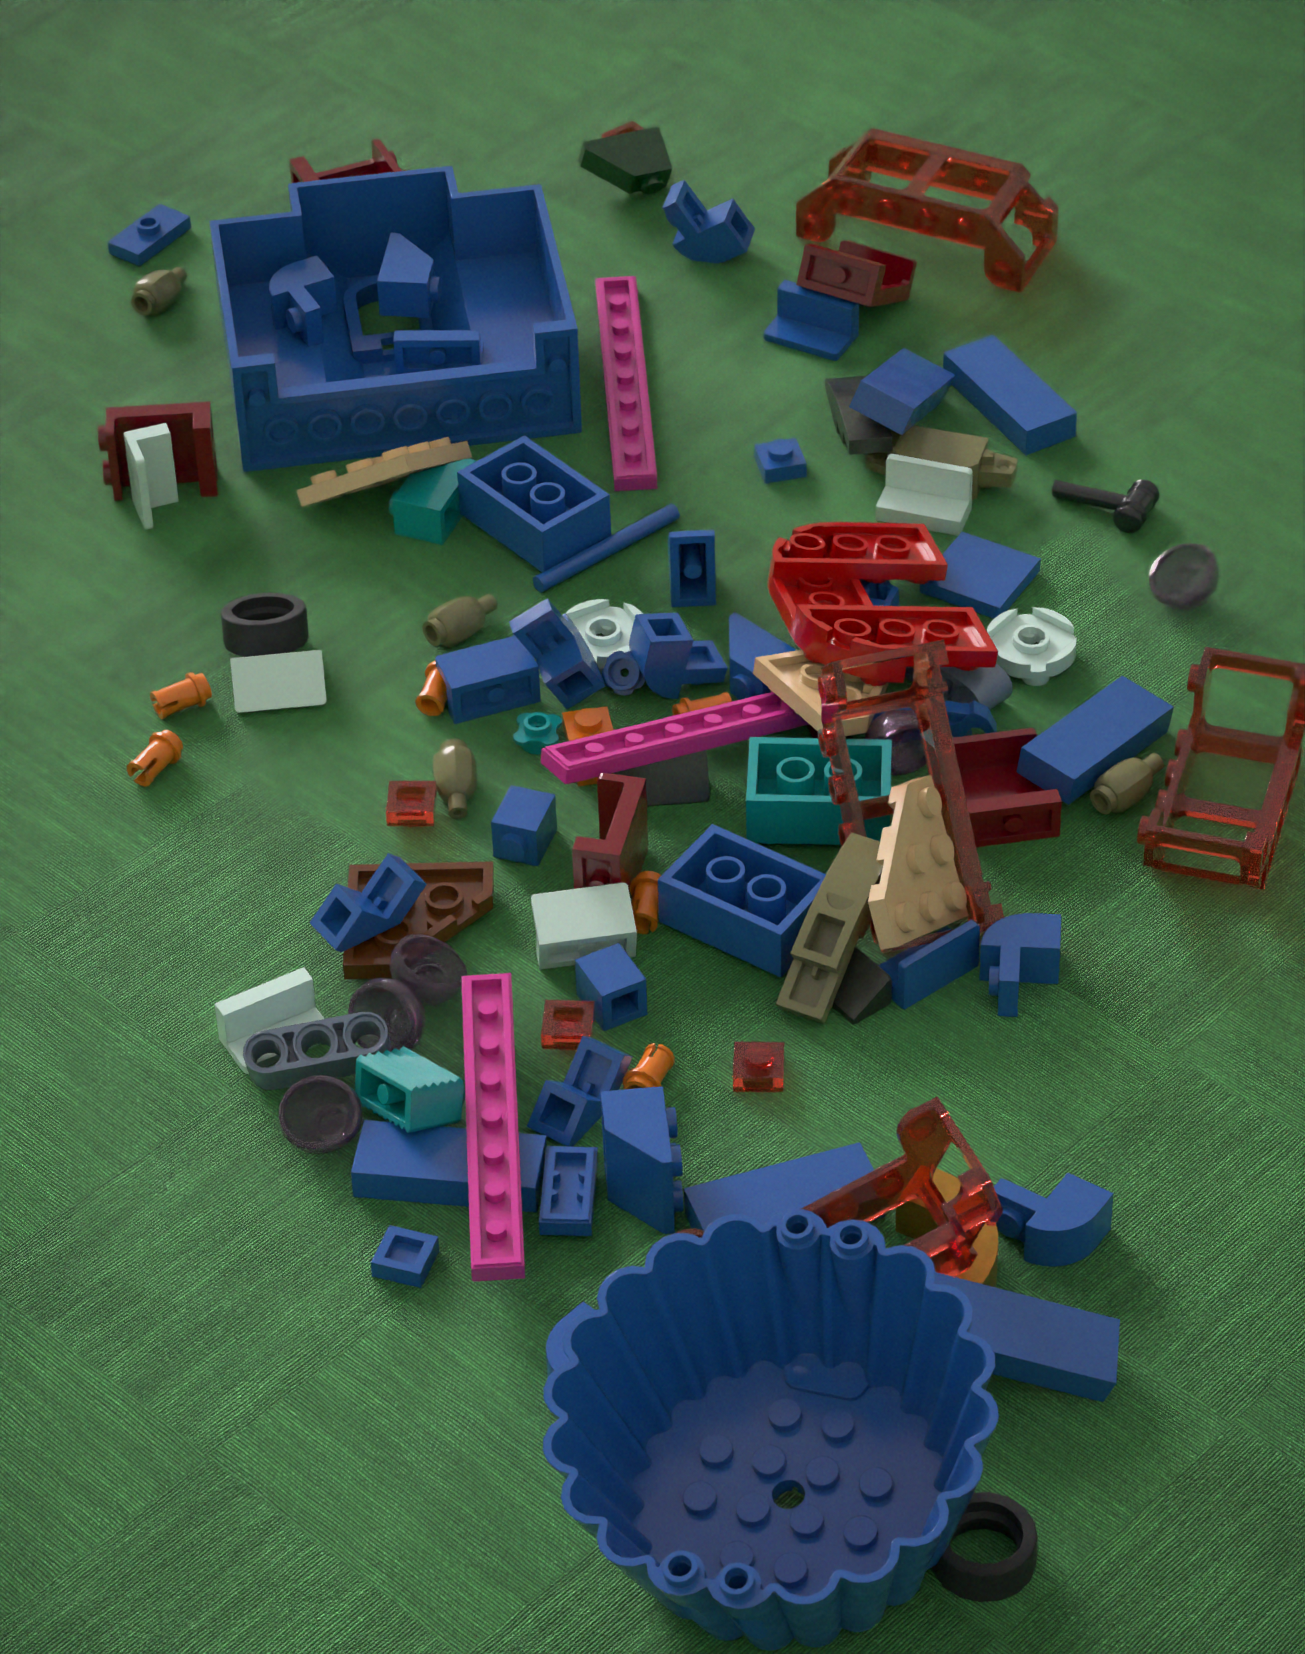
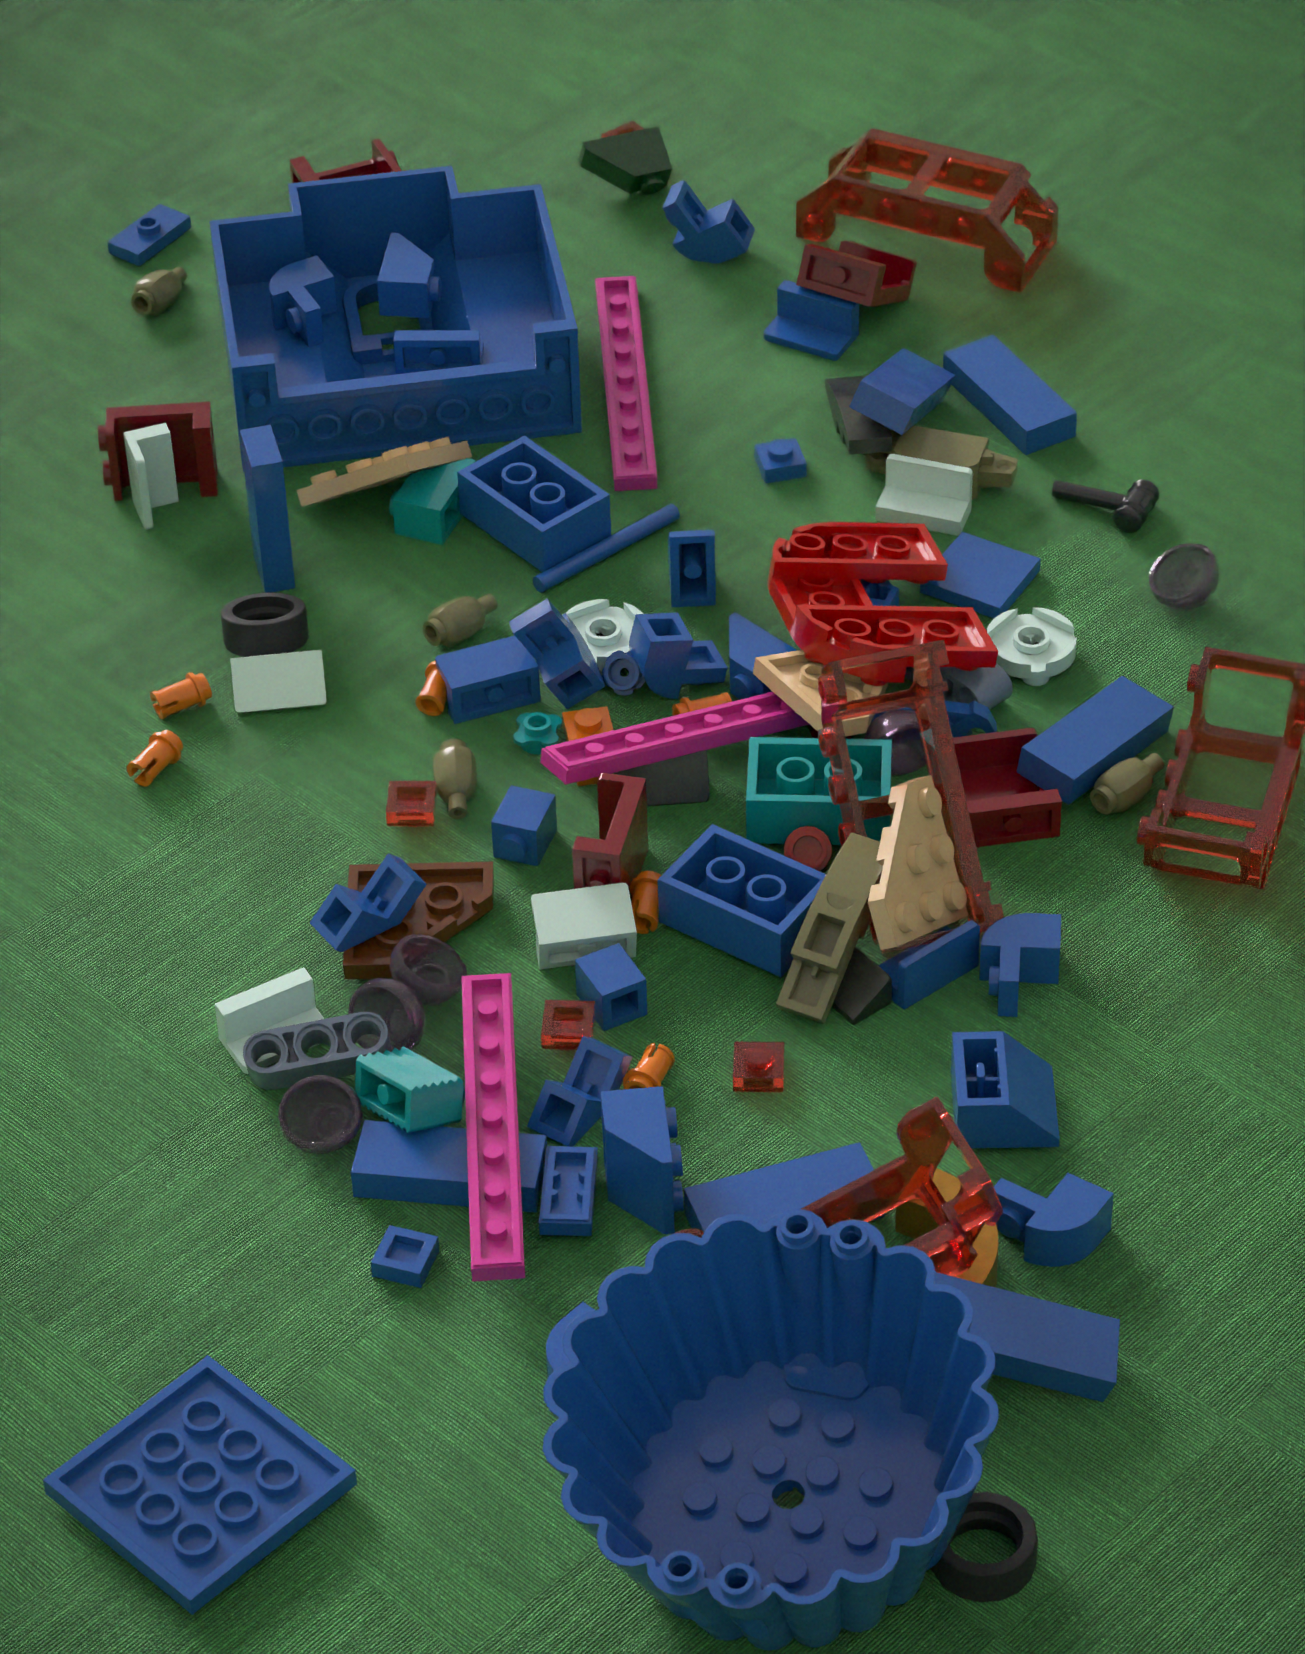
(200, 1483): none -> blue plate
(267, 508): none -> blue piece
(808, 847): none -> red plate
(1002, 1092): none -> blue slope

